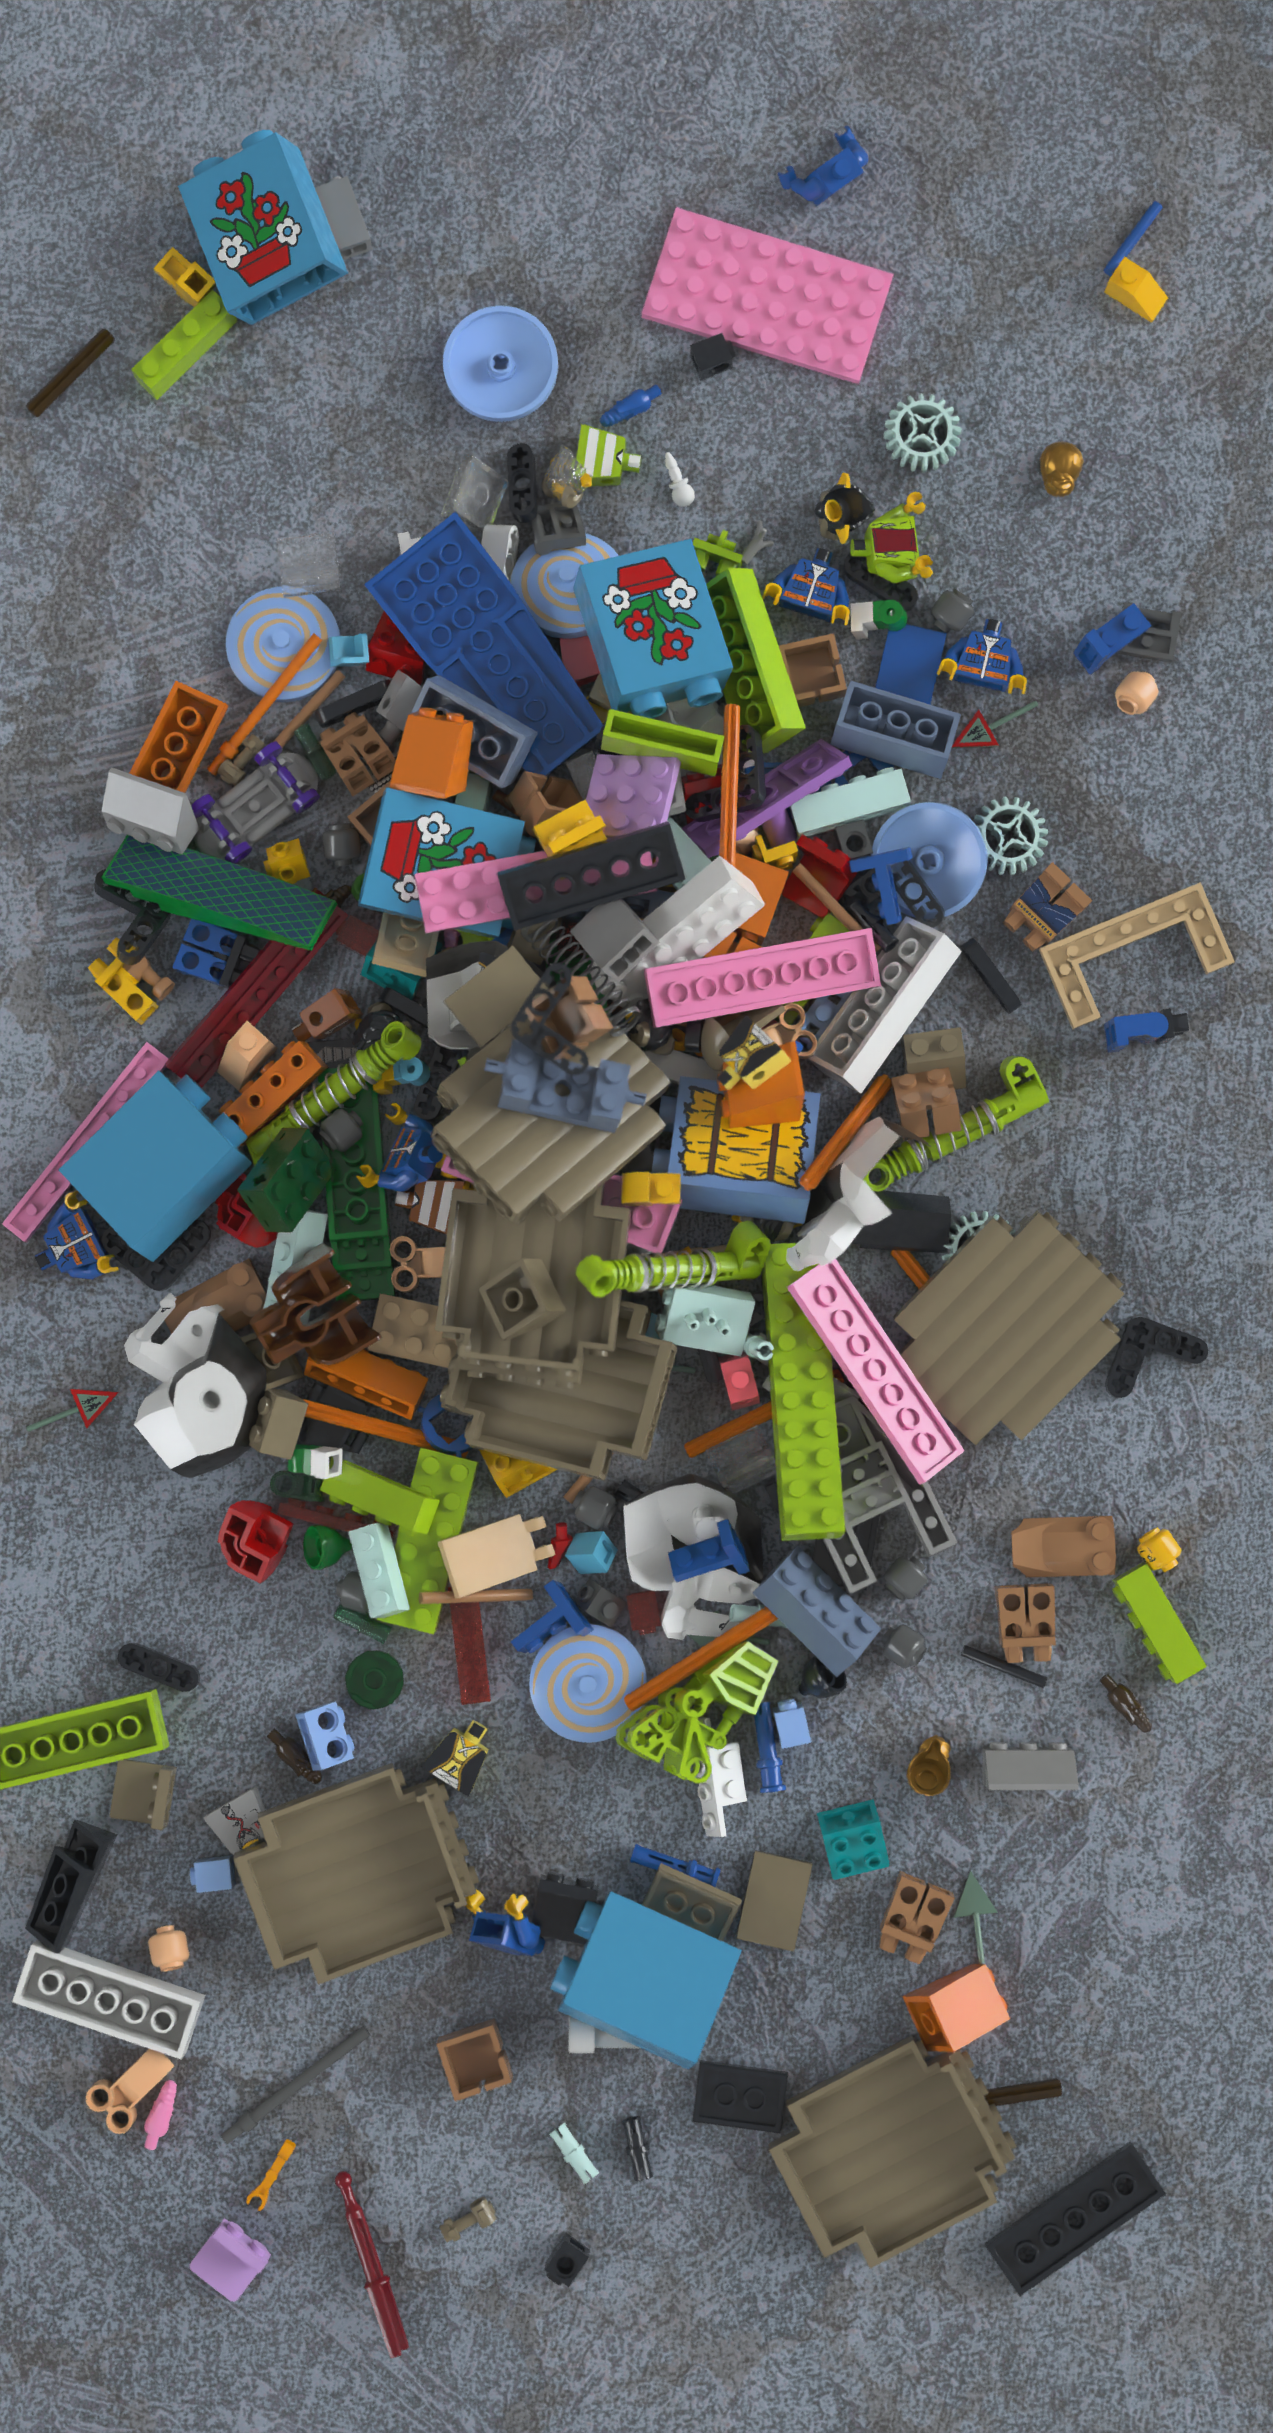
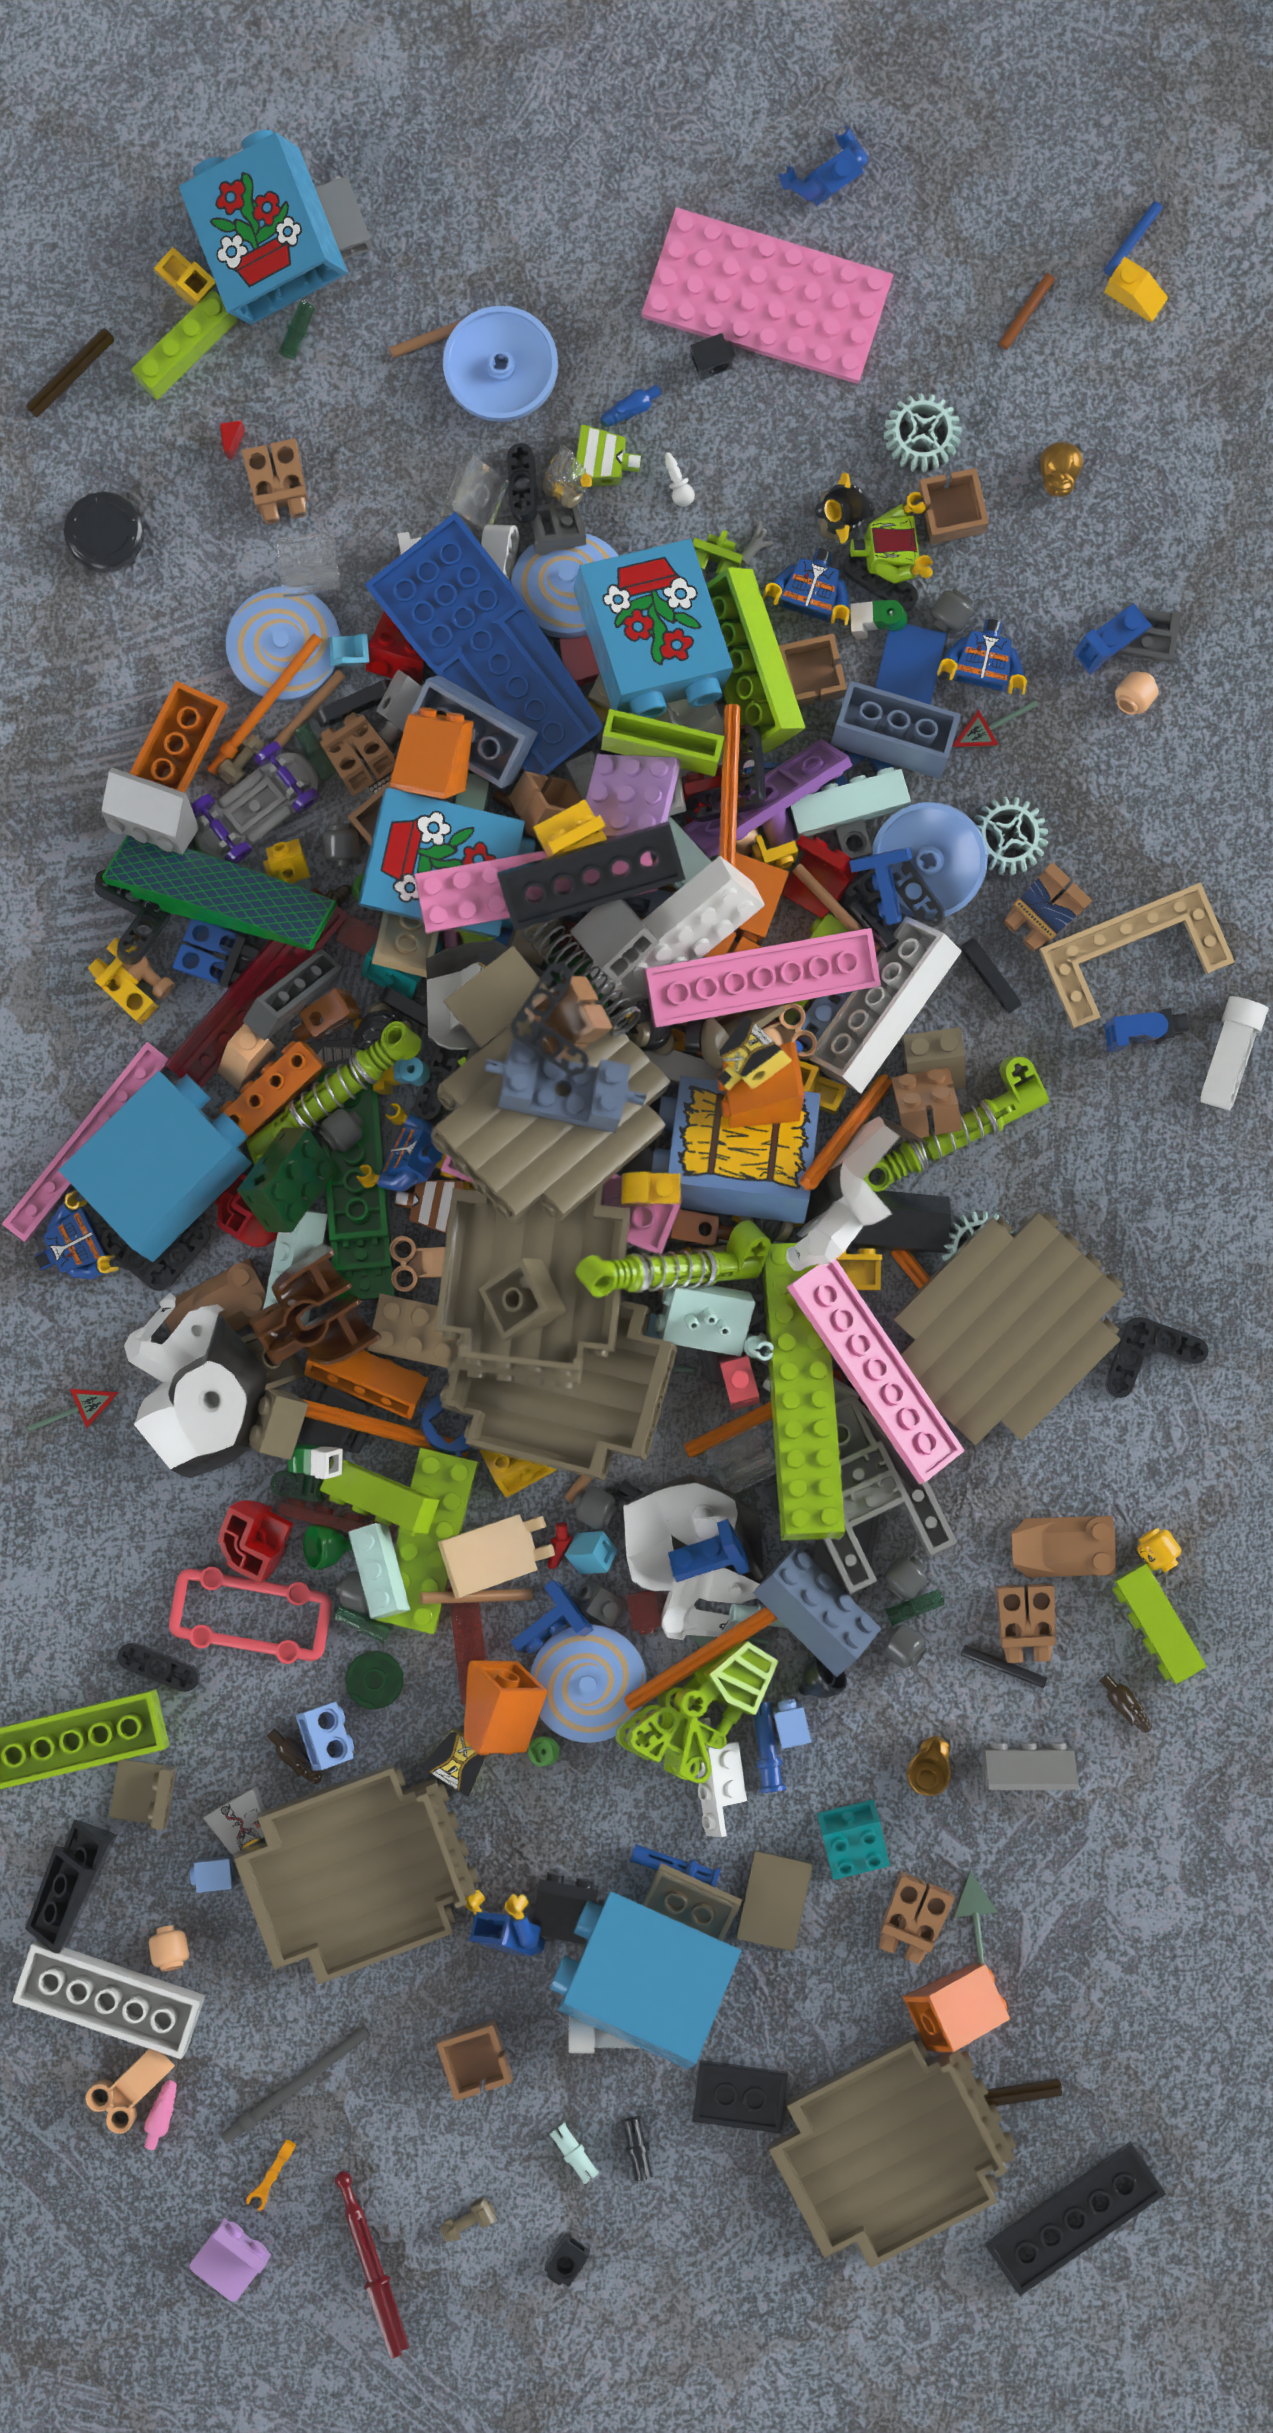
(103, 532): none -> black piece
(203, 1635): none -> coral bar
(231, 437): none -> red slope
(279, 489): none -> medium nougat hips
(292, 994): none -> dark grey brick
(296, 330): none -> clear green axle
(423, 340): none -> medium nougat bar
(501, 1707): none -> orange slope
(543, 1751): none -> bright green tile
(686, 1229): none -> dark orange torso
(831, 1091): none -> yellow brick
(862, 1269): none -> yellow bracket
(915, 1607): none -> clear green axle
(954, 510): none -> medium nougat piece
(1026, 311): none -> dark orange bar
(1241, 1024): none -> white beam

